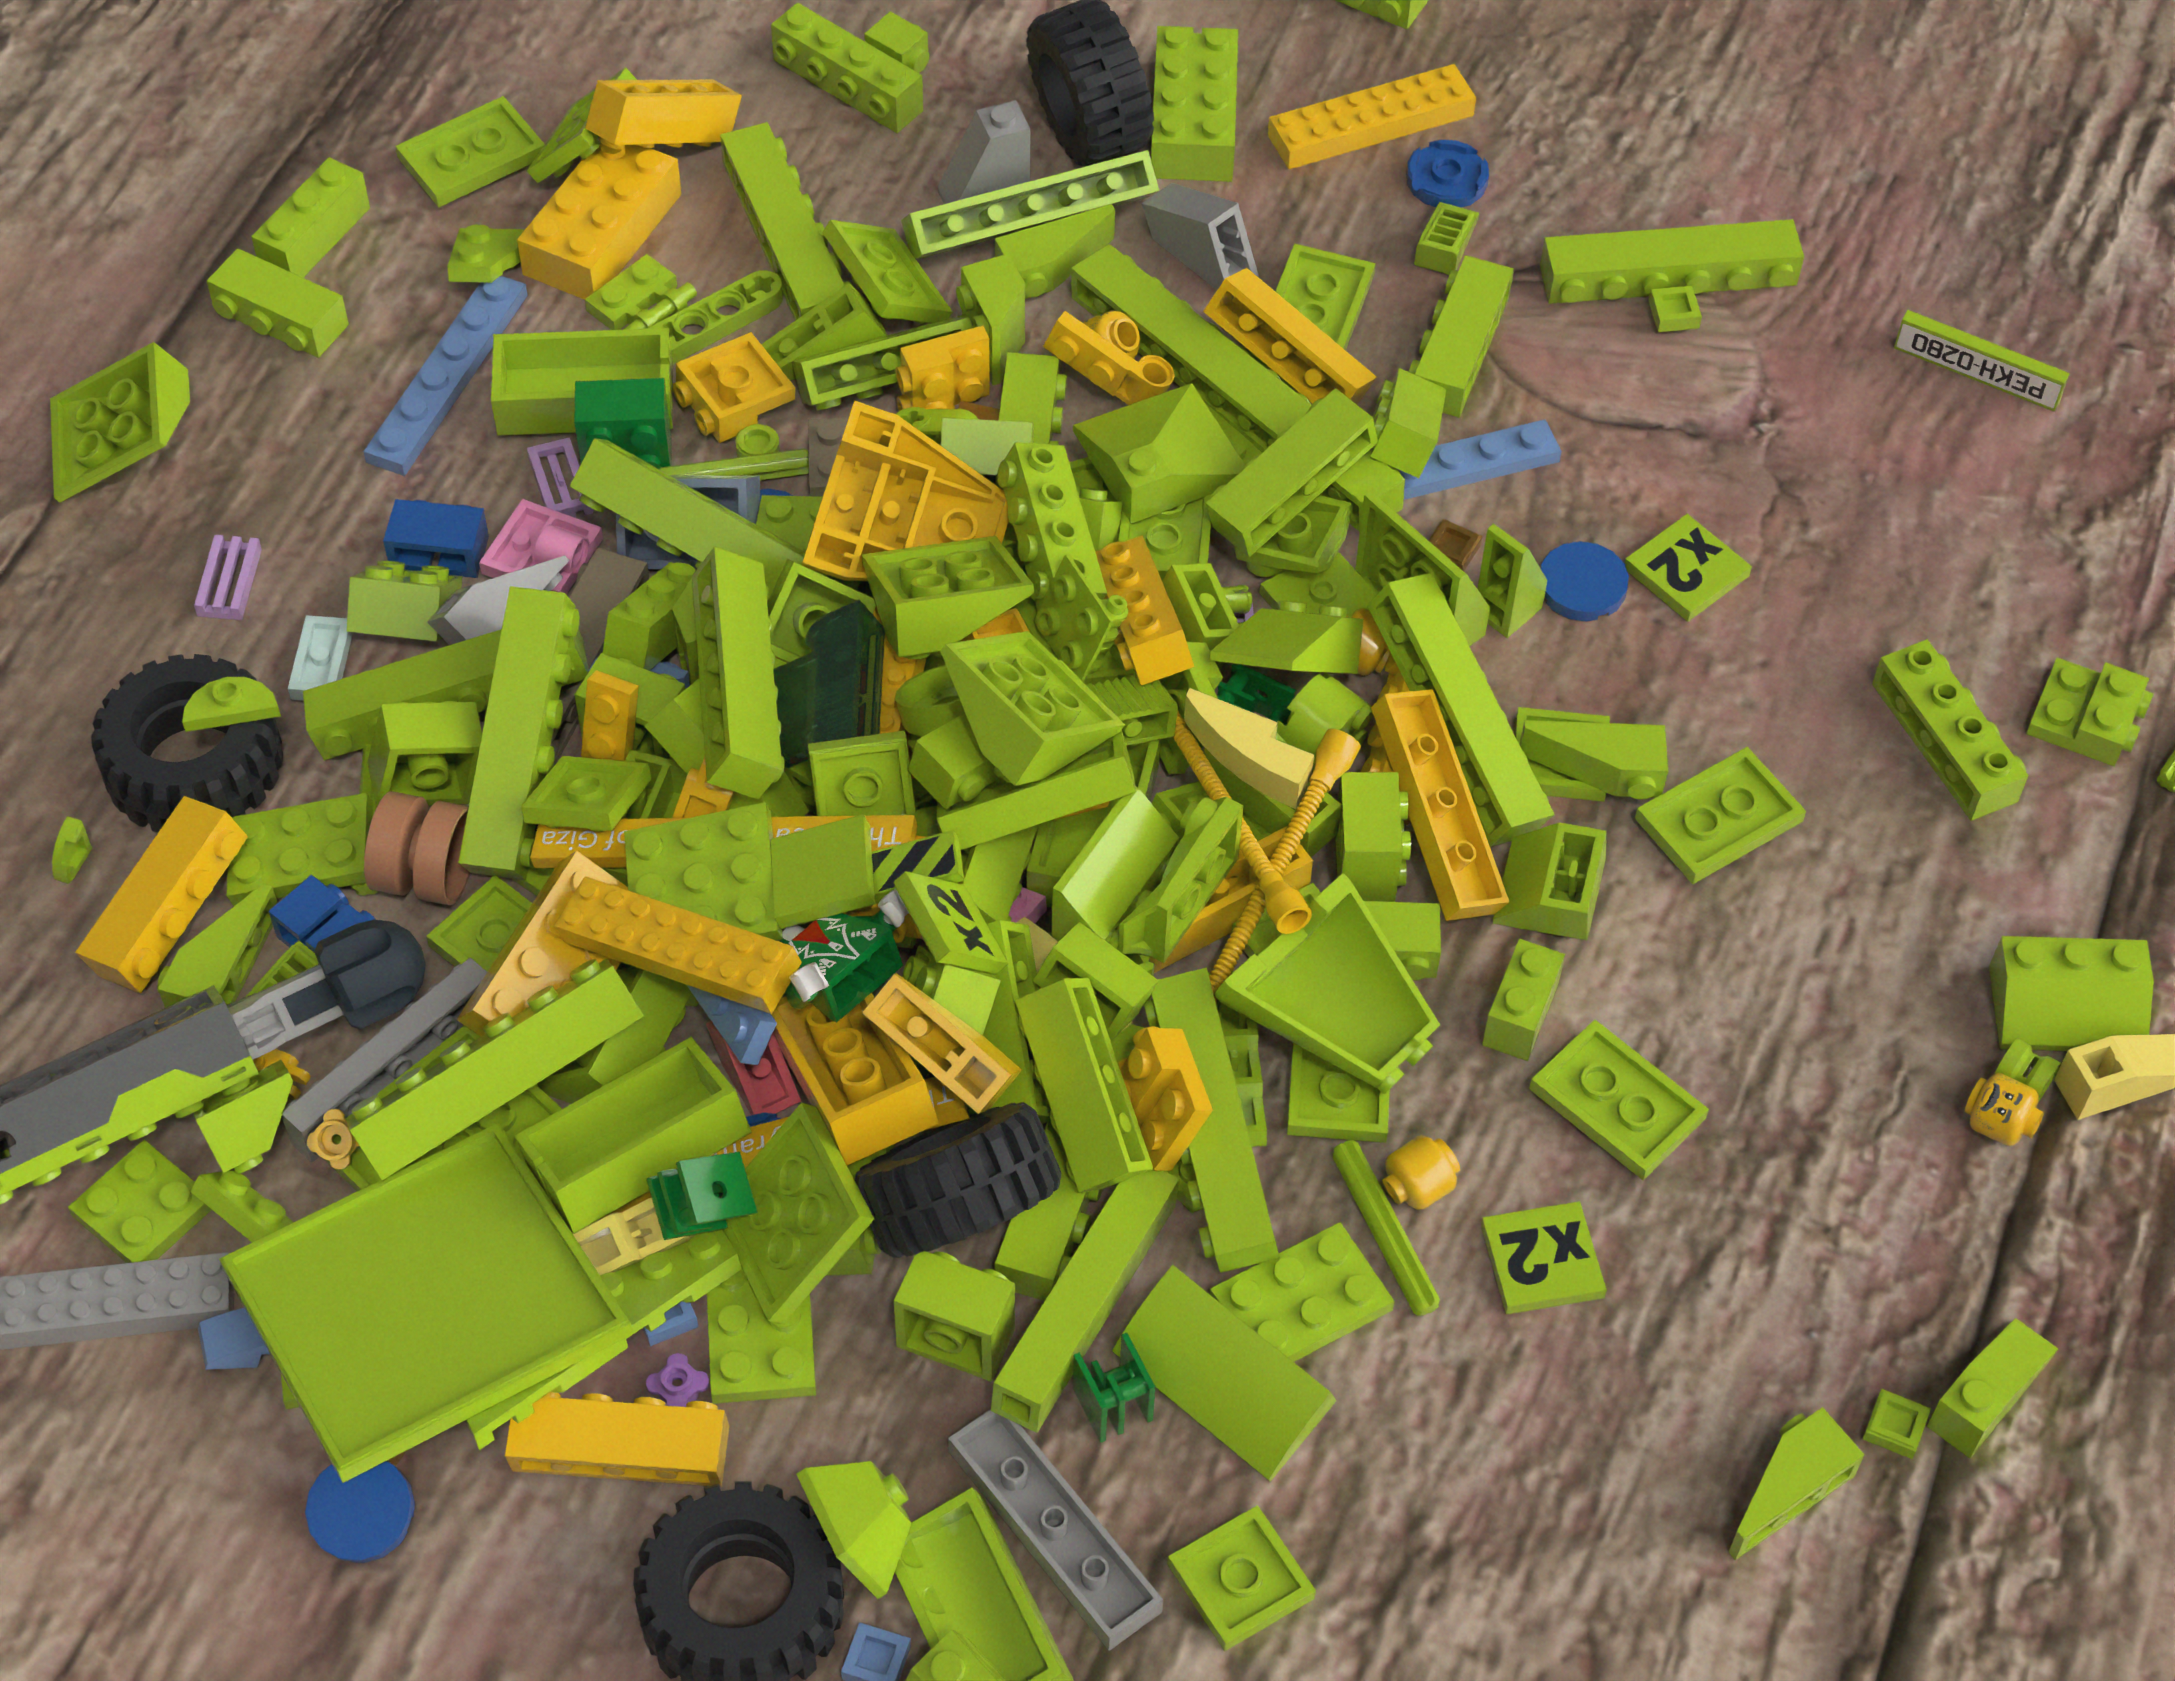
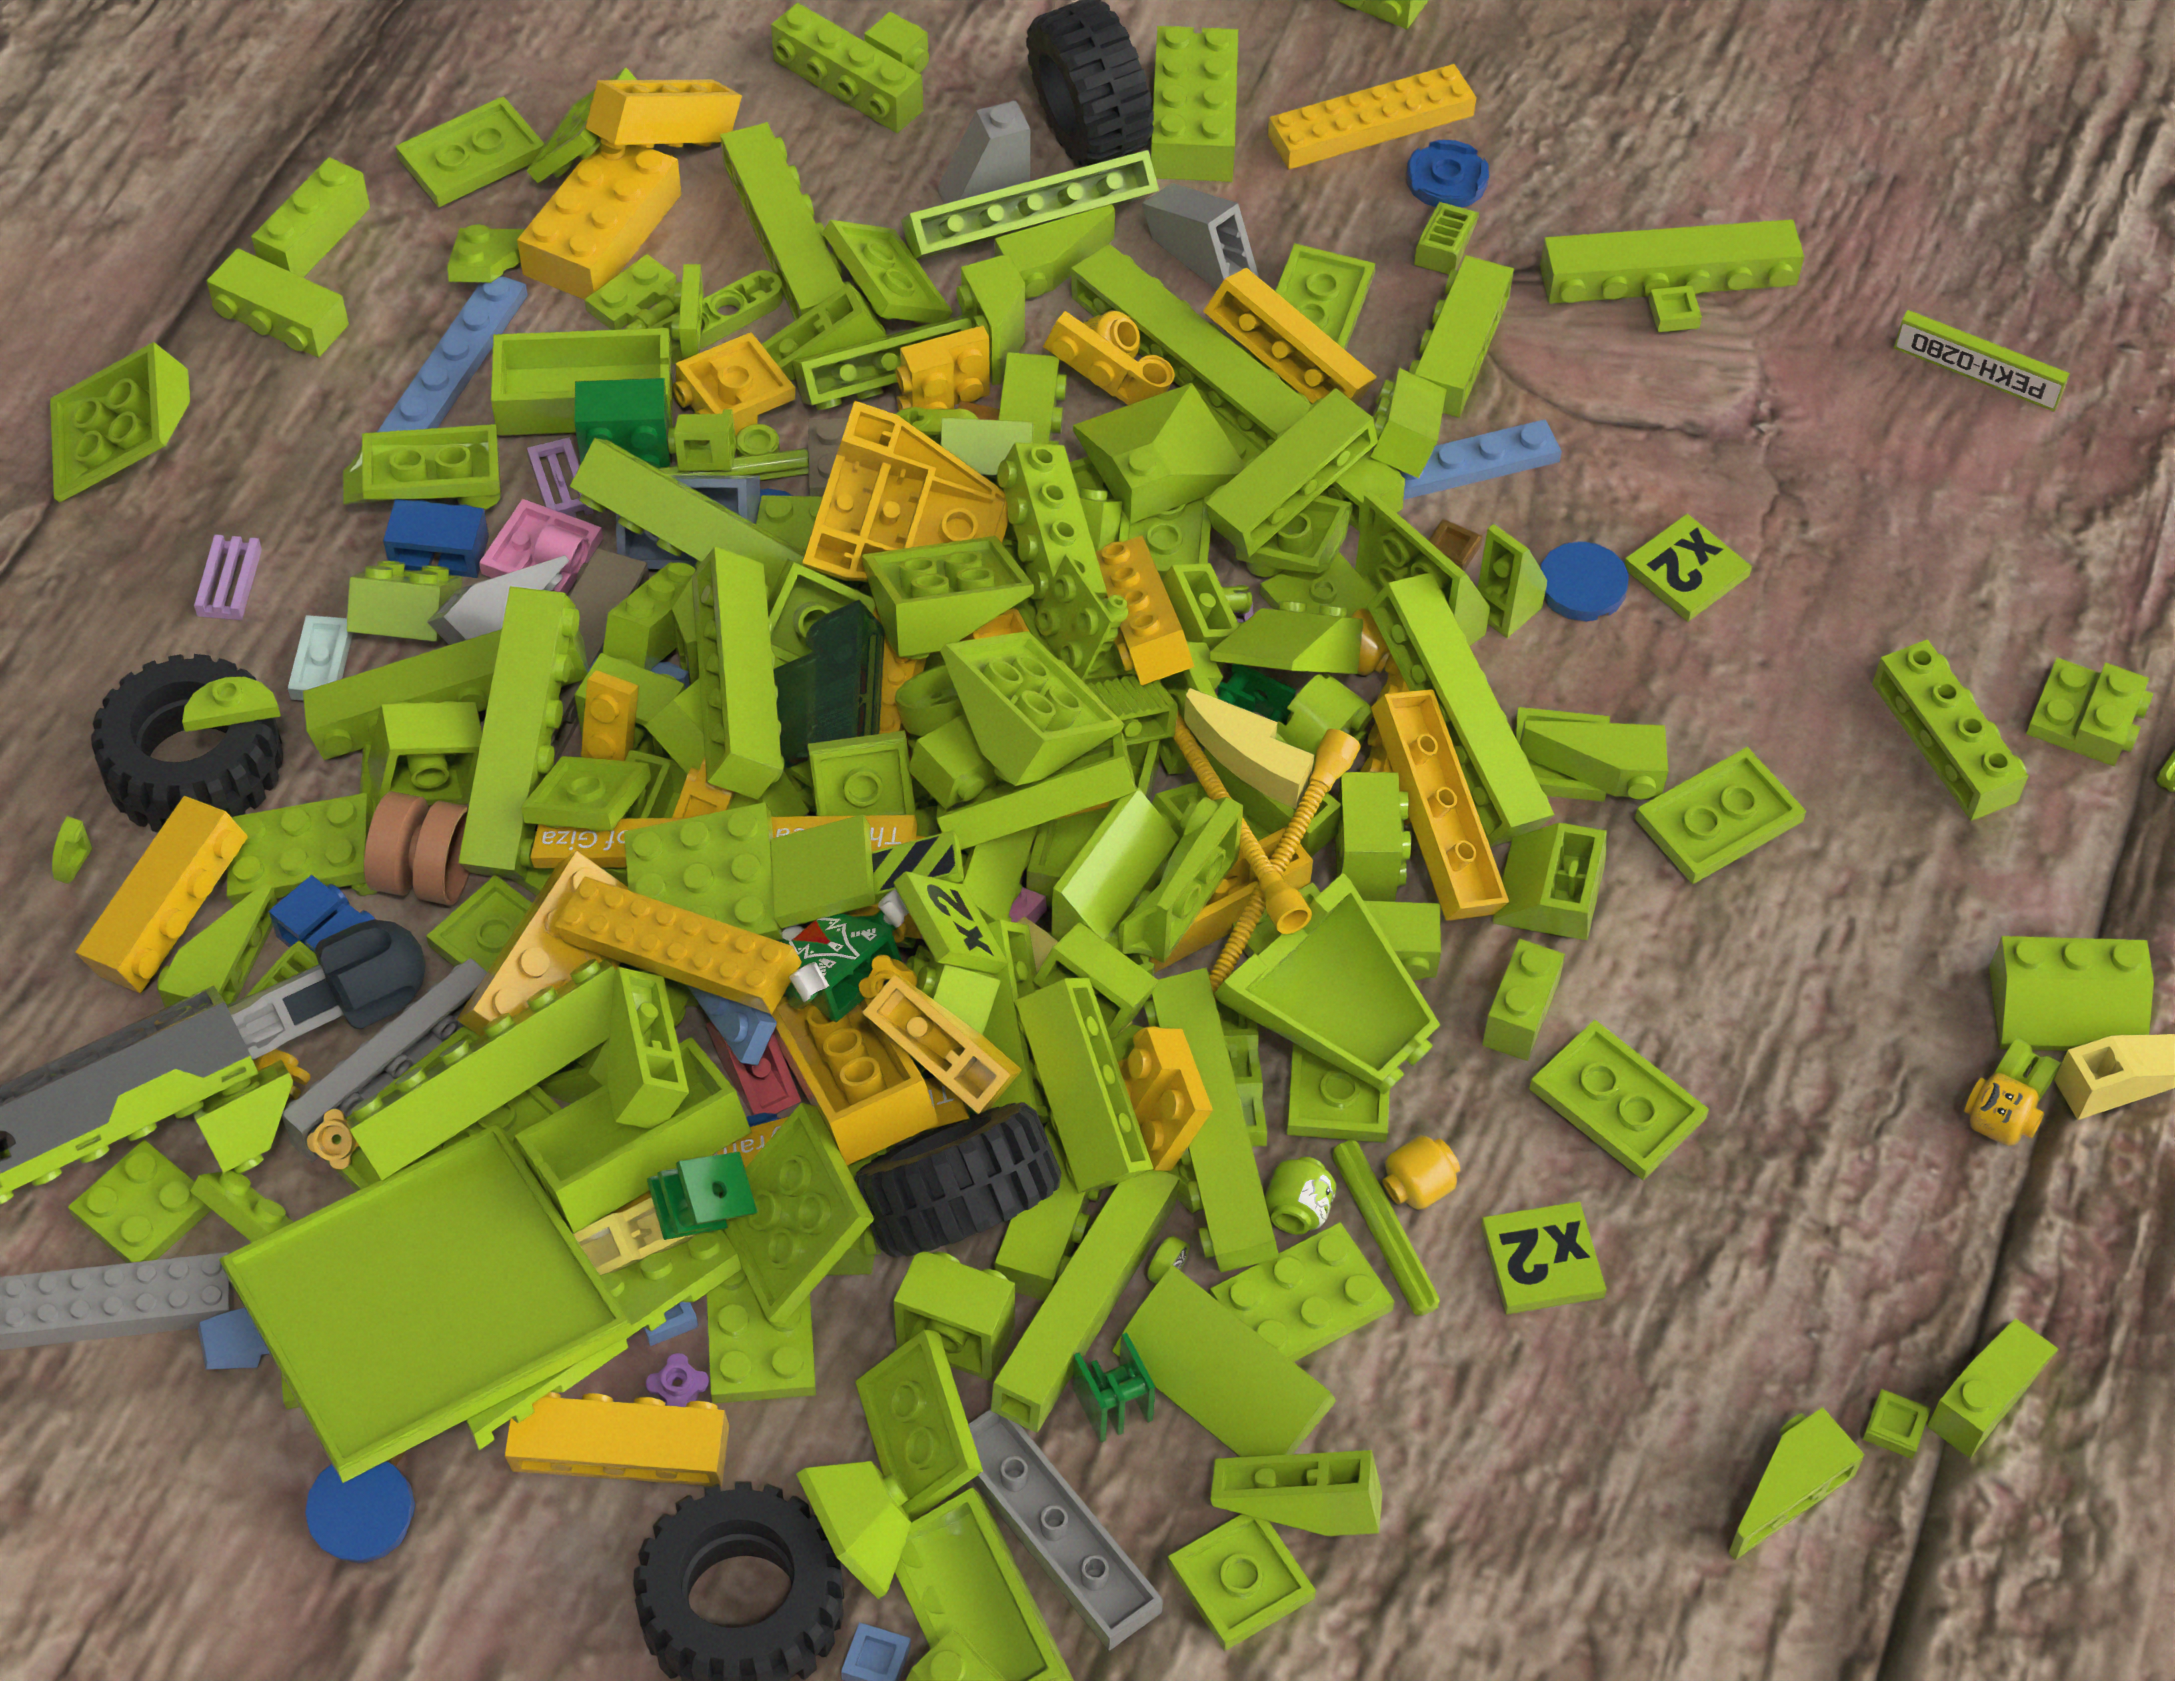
(426, 465): none -> lime slope
(644, 1054): none -> lime slope
(689, 298): none -> lime plate
(703, 441): none -> lime brick
(883, 970): none -> yellow plate
(919, 1422): none -> lime plate
(1170, 1252): none -> lime tile
(1300, 1195): none -> lime head
(1304, 1491): none -> lime slope

